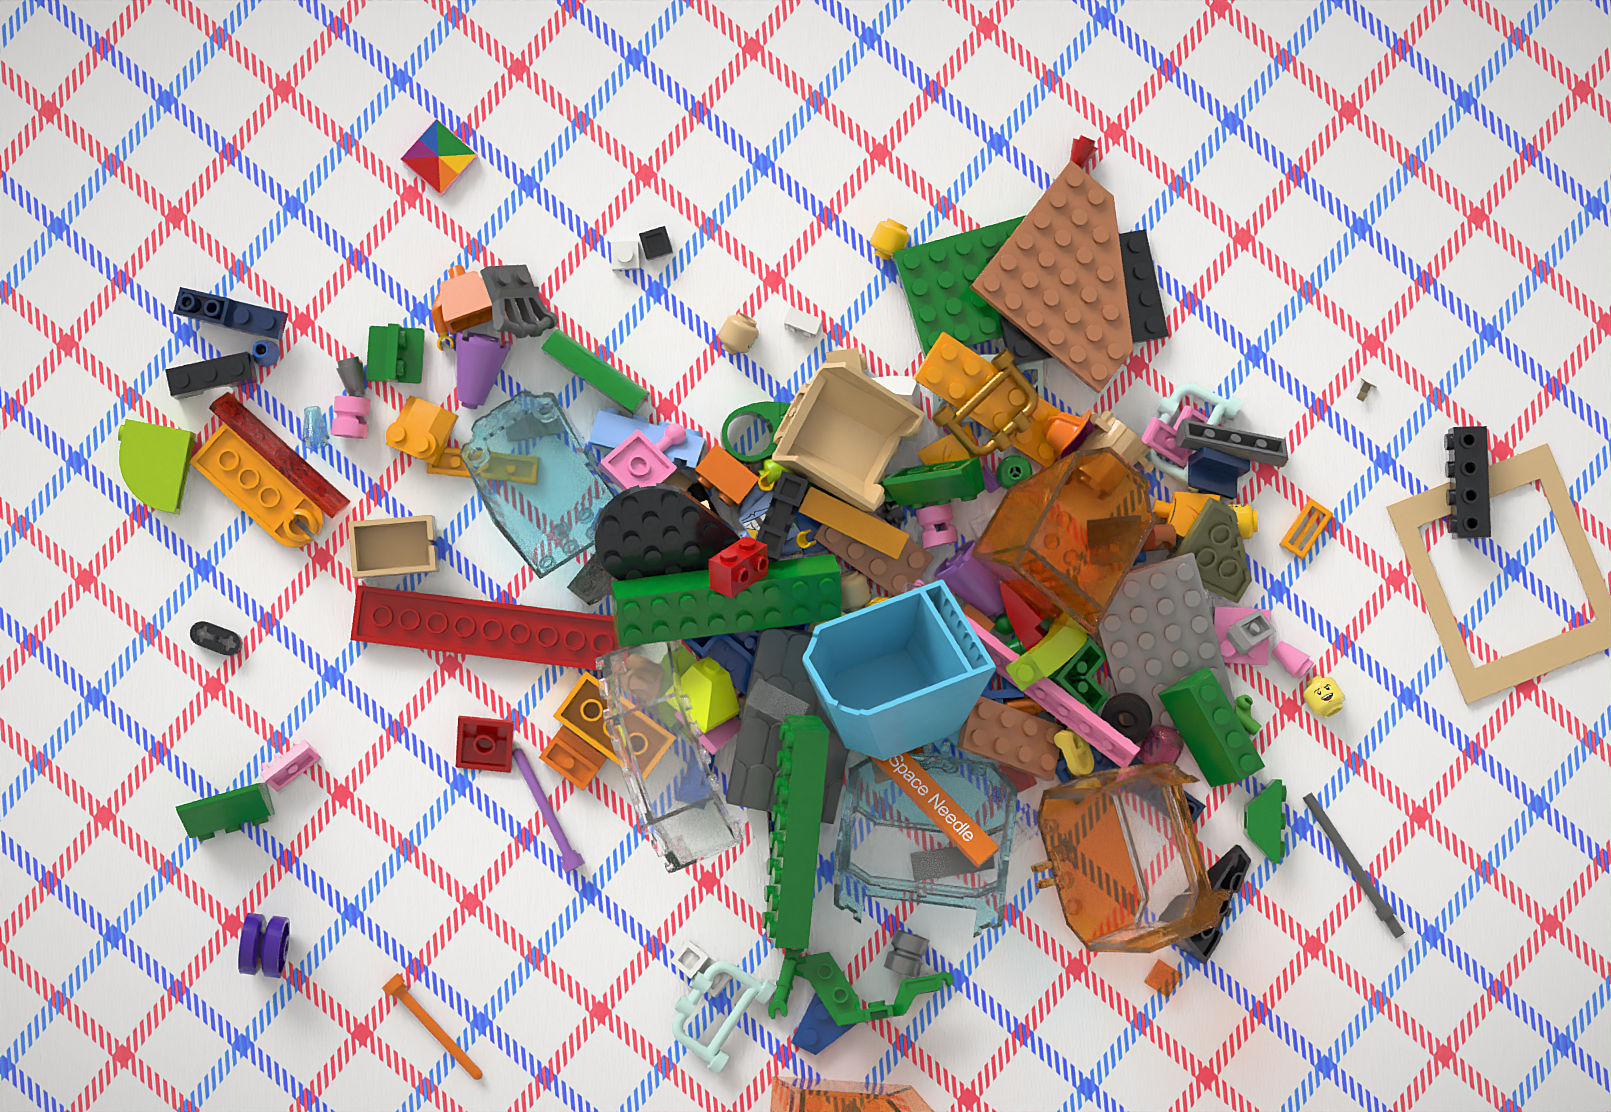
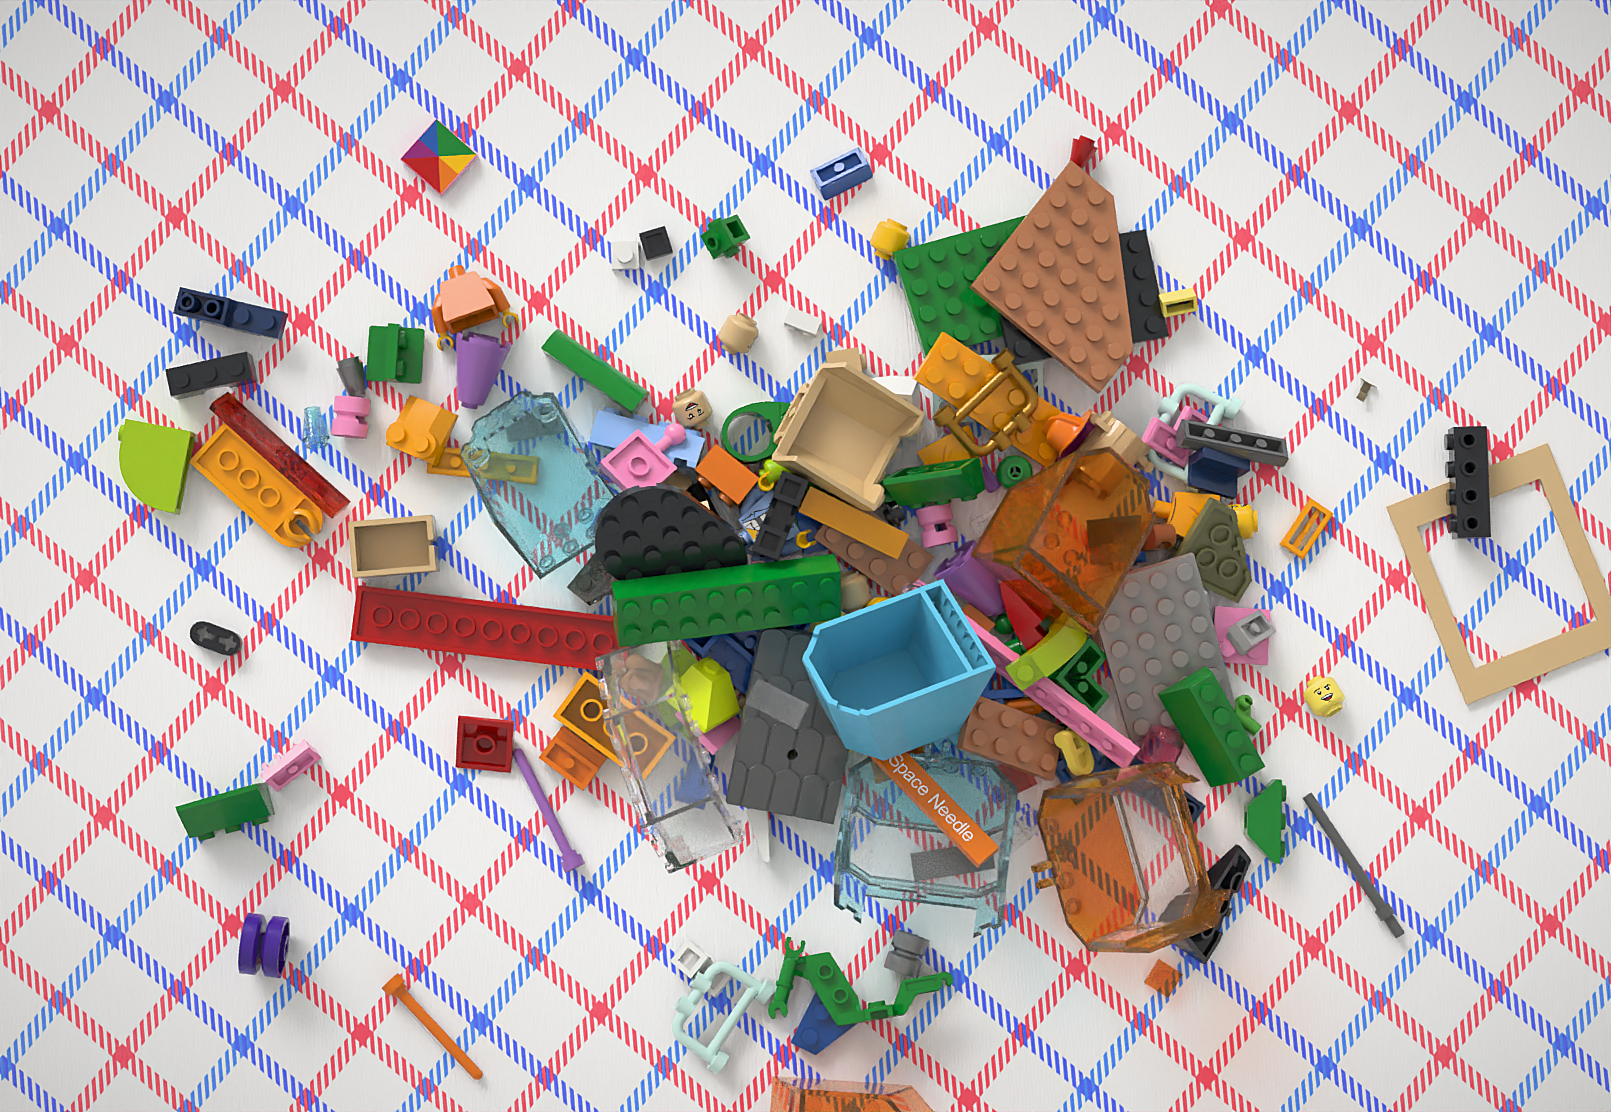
(271, 355): blue cone -> none
(514, 285): dark grey plate -> none
(692, 409): none -> tan head
(719, 237): none -> green brick
(738, 566): red brick -> none
(795, 830): green brick -> none
(841, 174): none -> blue slope
(1135, 706): black tyre -> none
(1175, 297): none -> light yellow piece
(1292, 659): bright pink cone -> none

